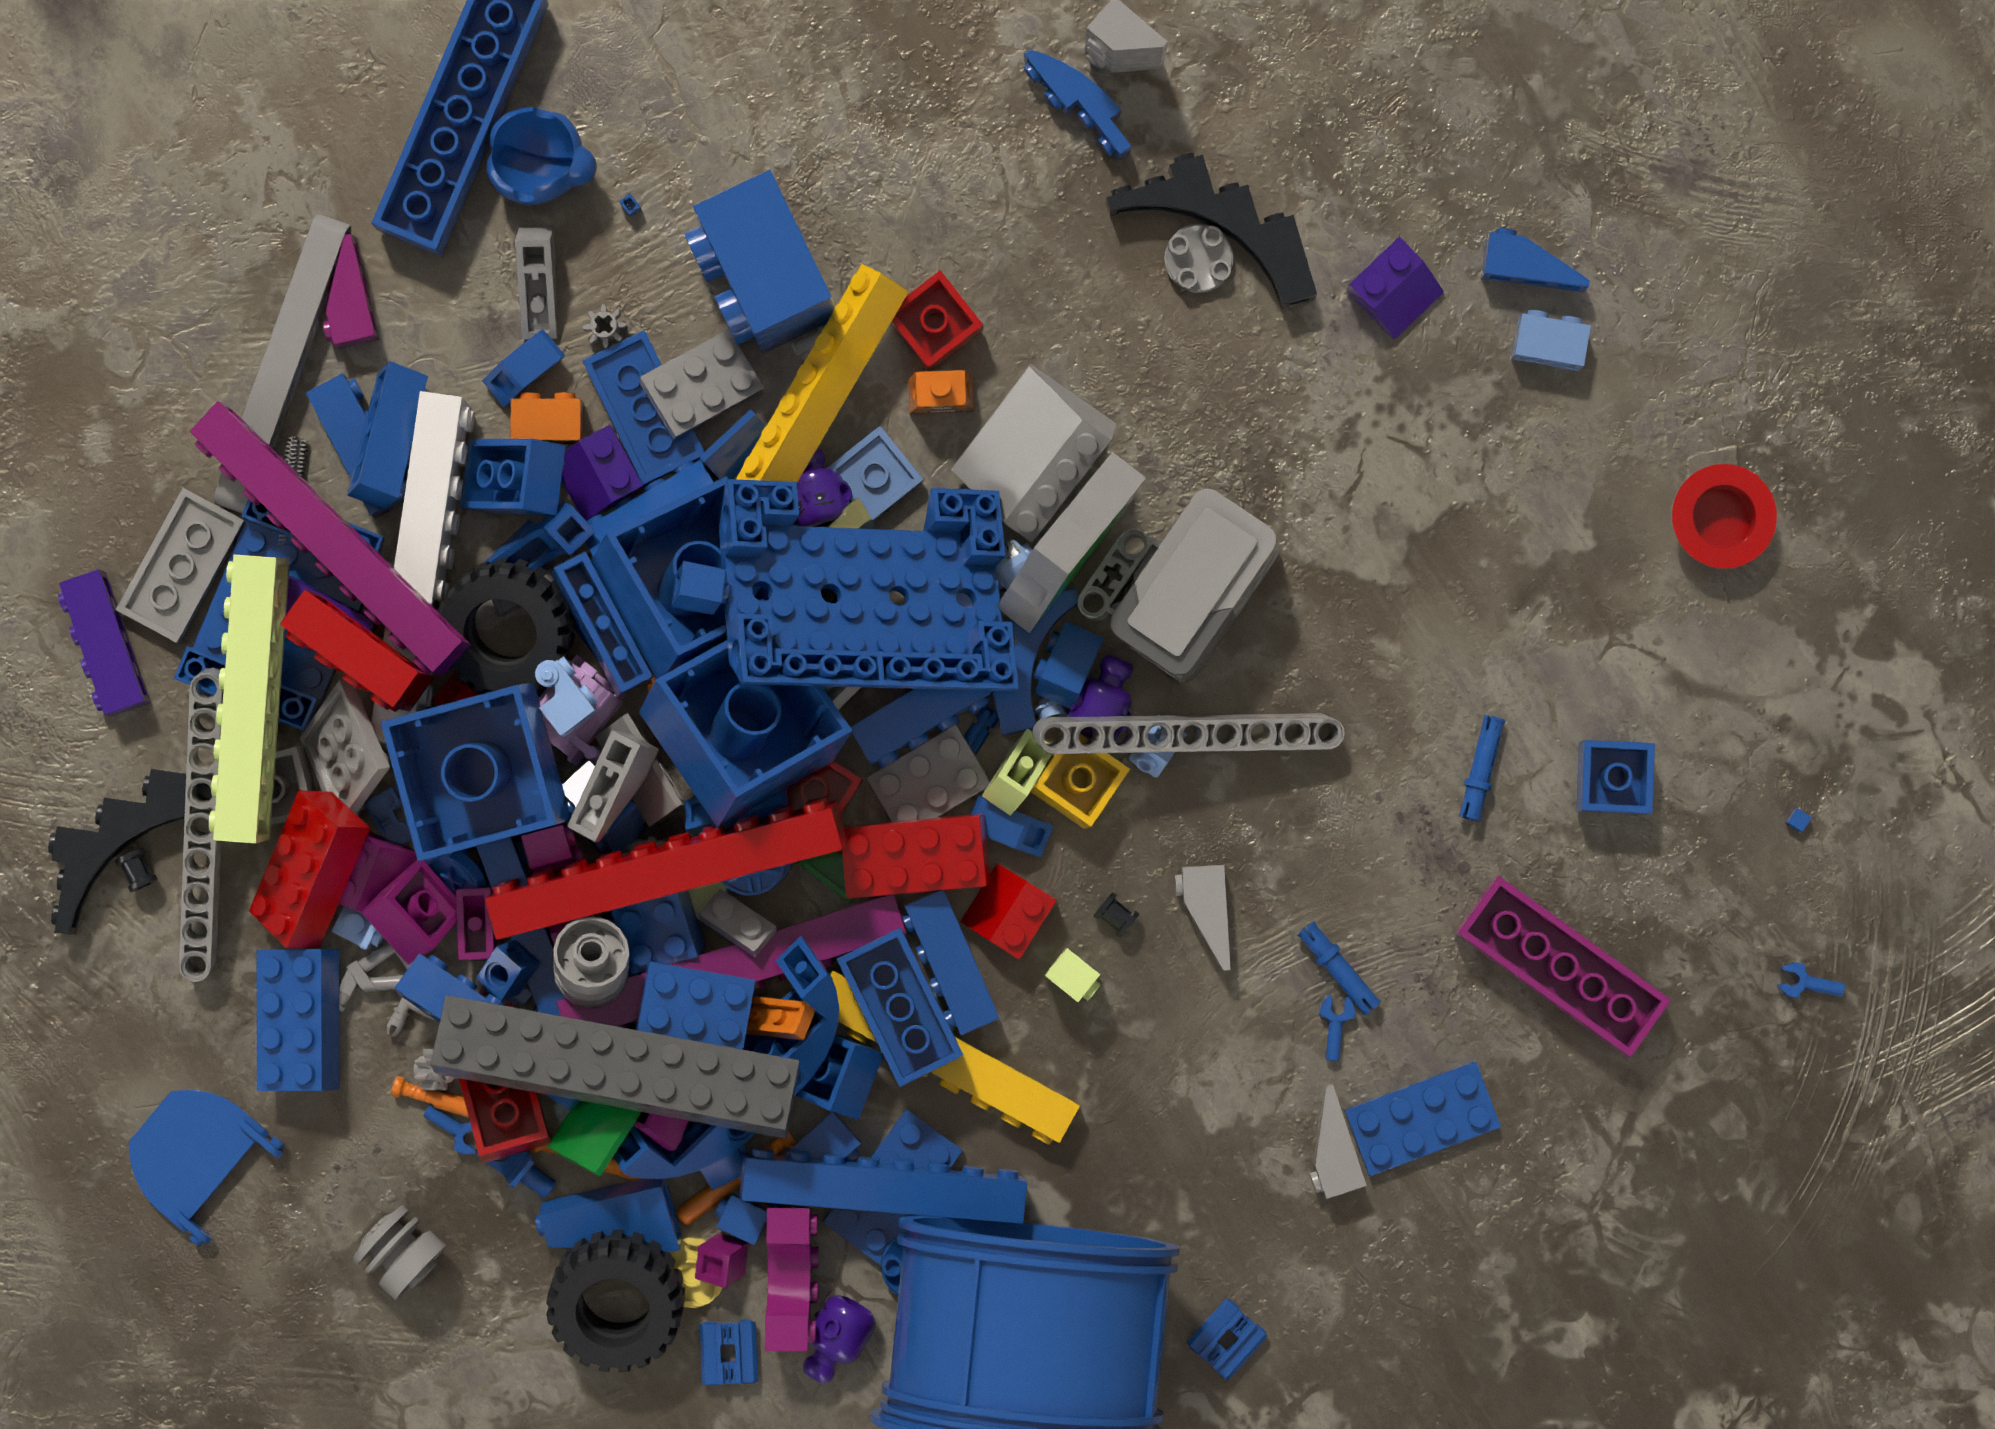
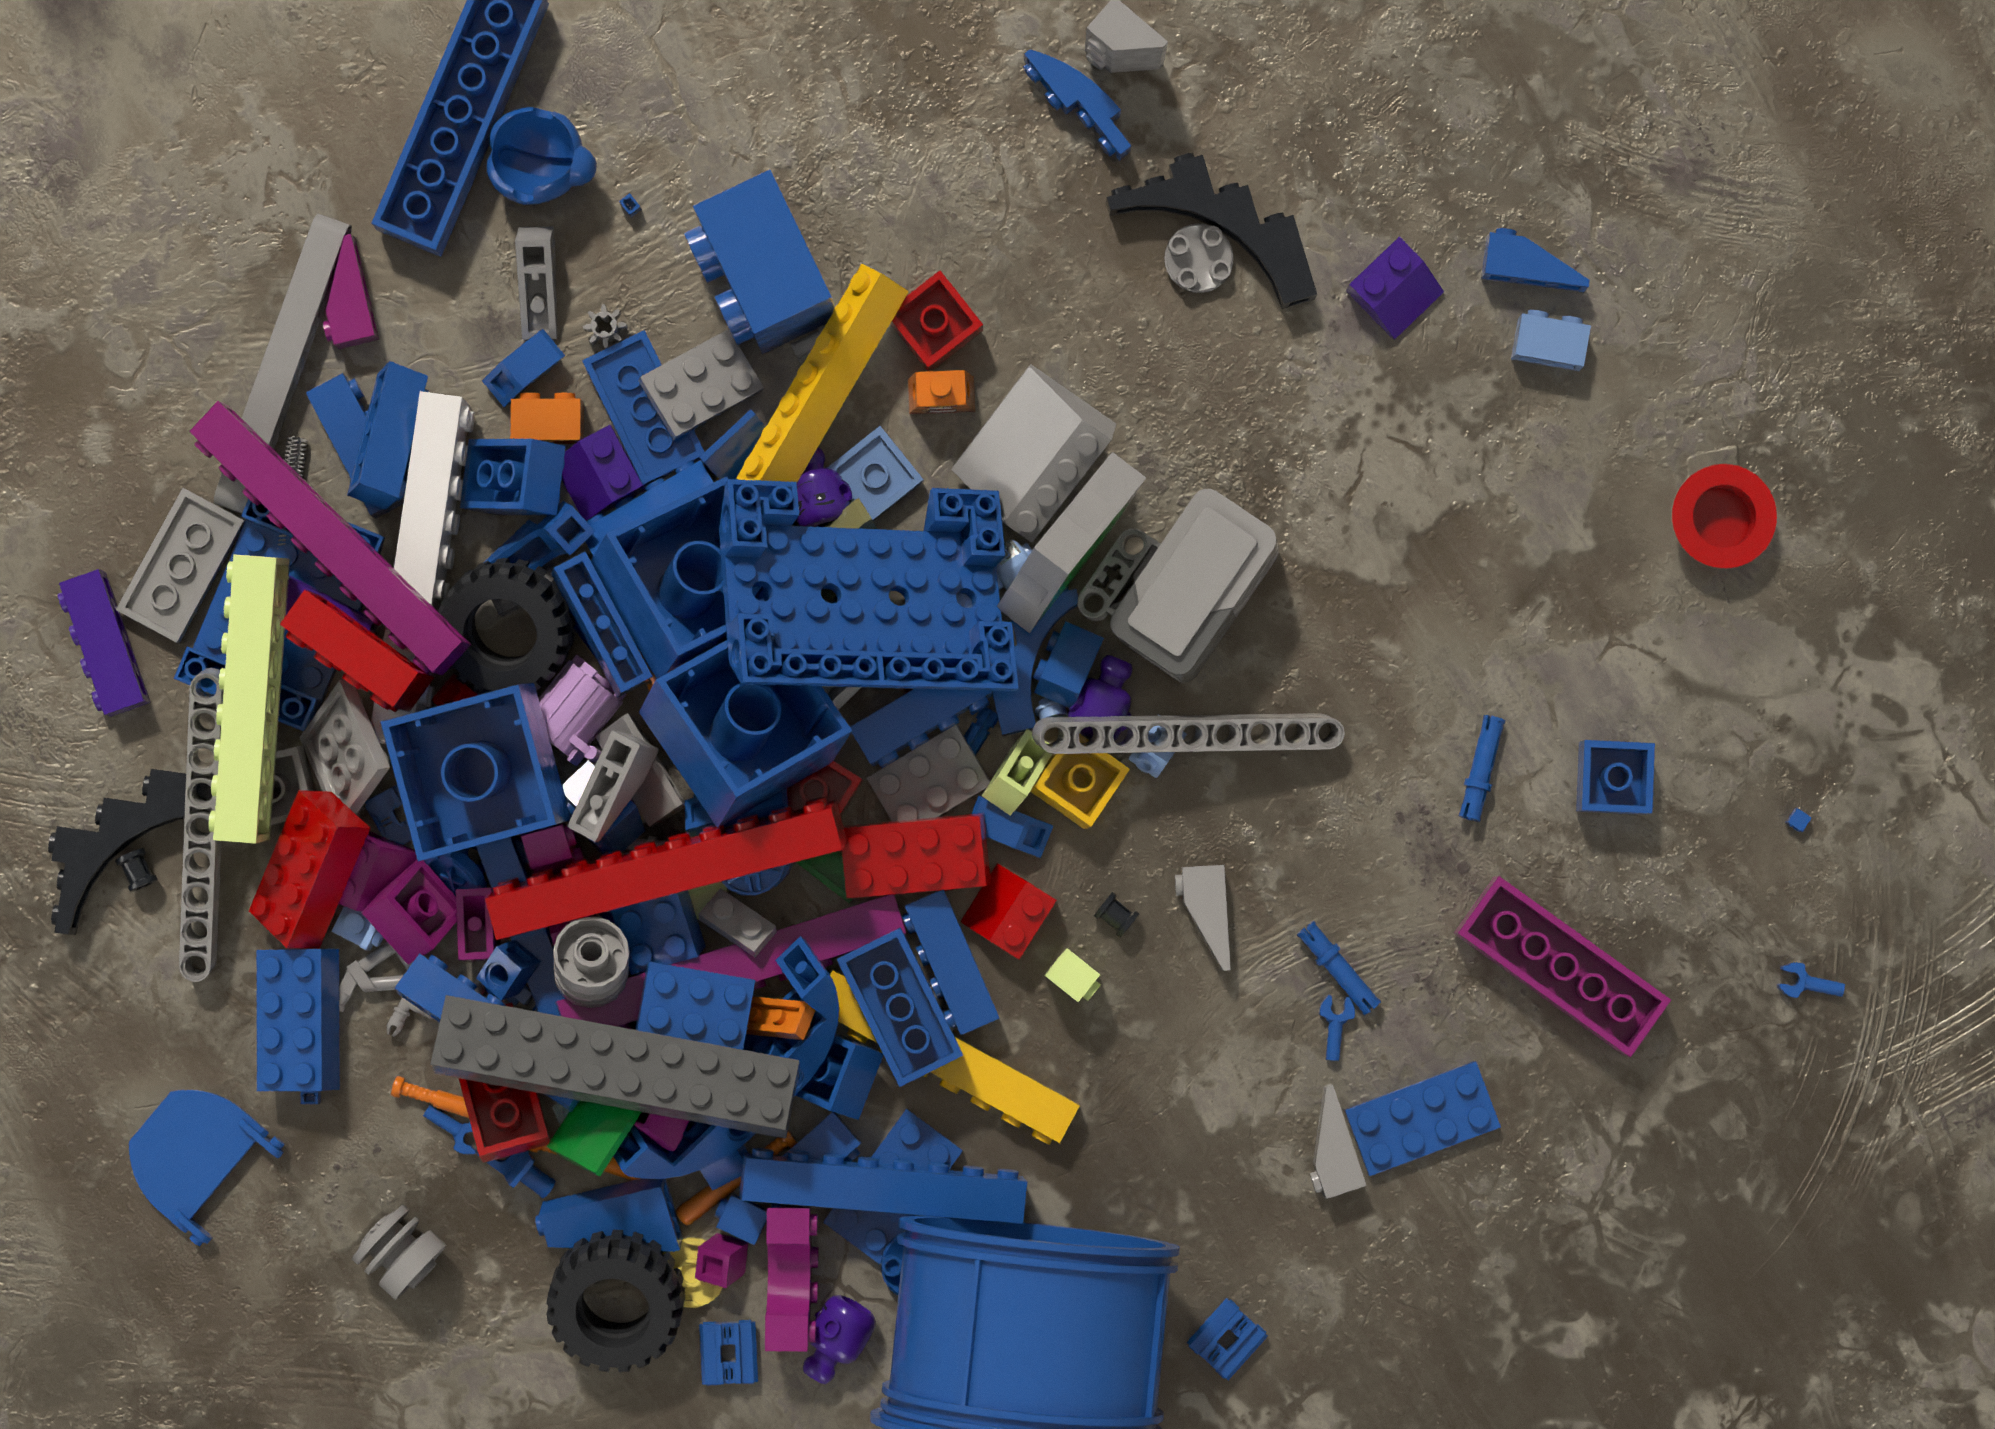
(310, 1097): none -> blue piece
(424, 1073): light grey gear -> none
(570, 704): light blue brick -> none
(699, 588): blue brick -> none

